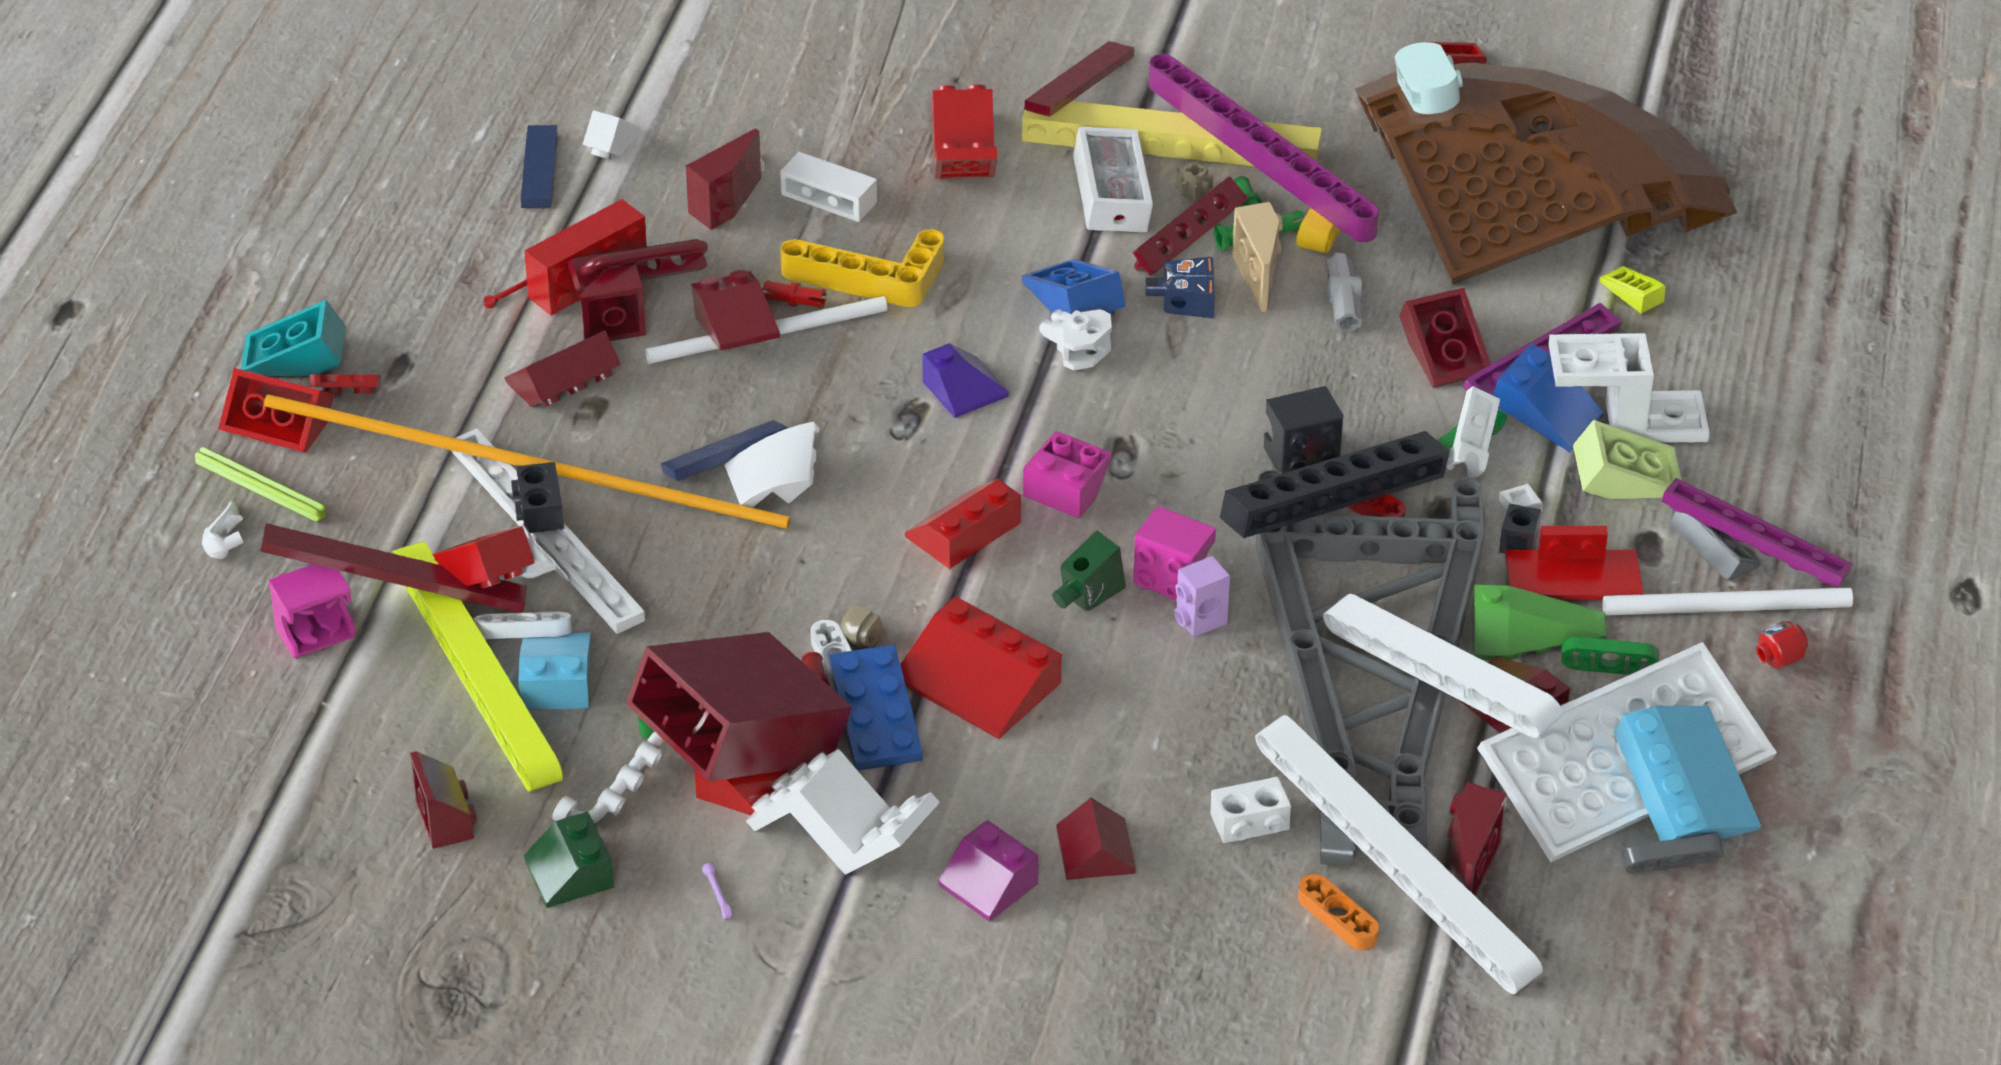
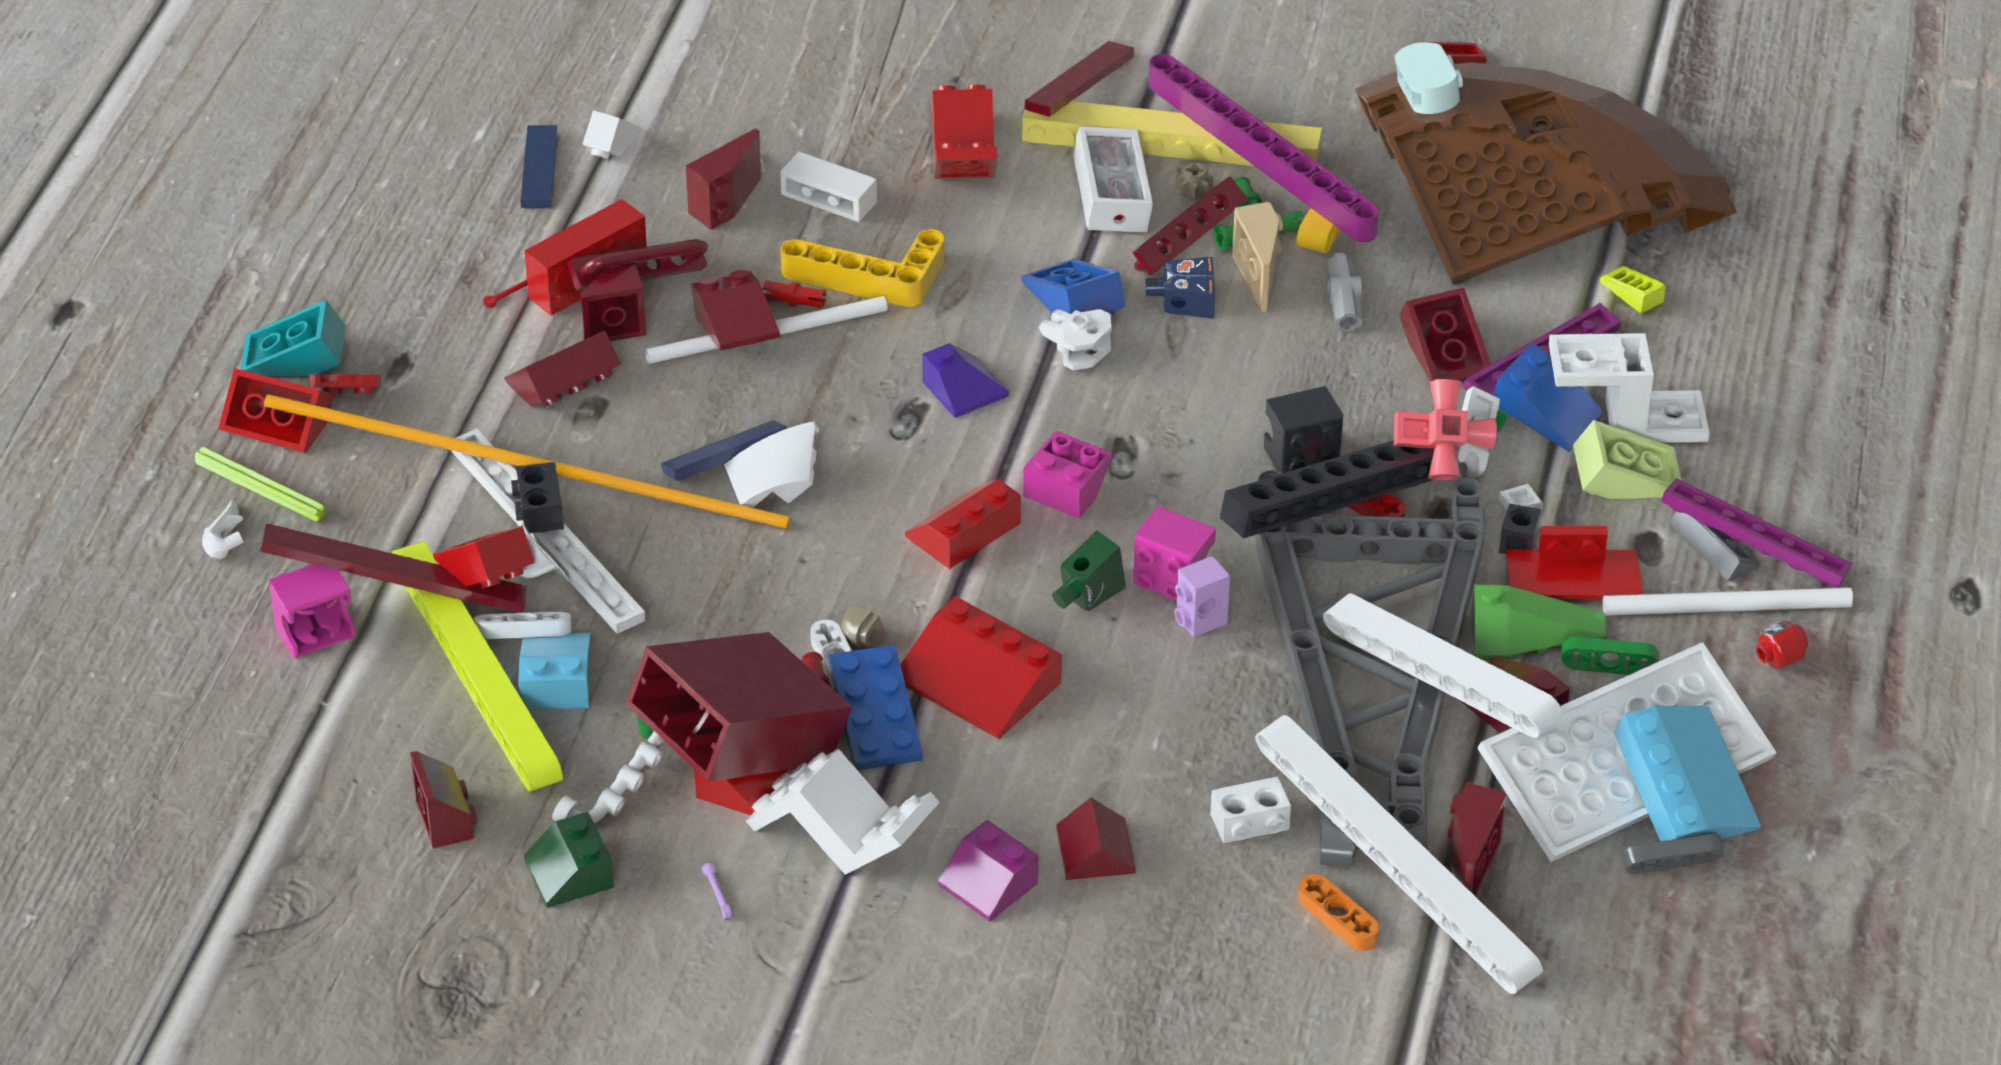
(1443, 430): none -> coral brick

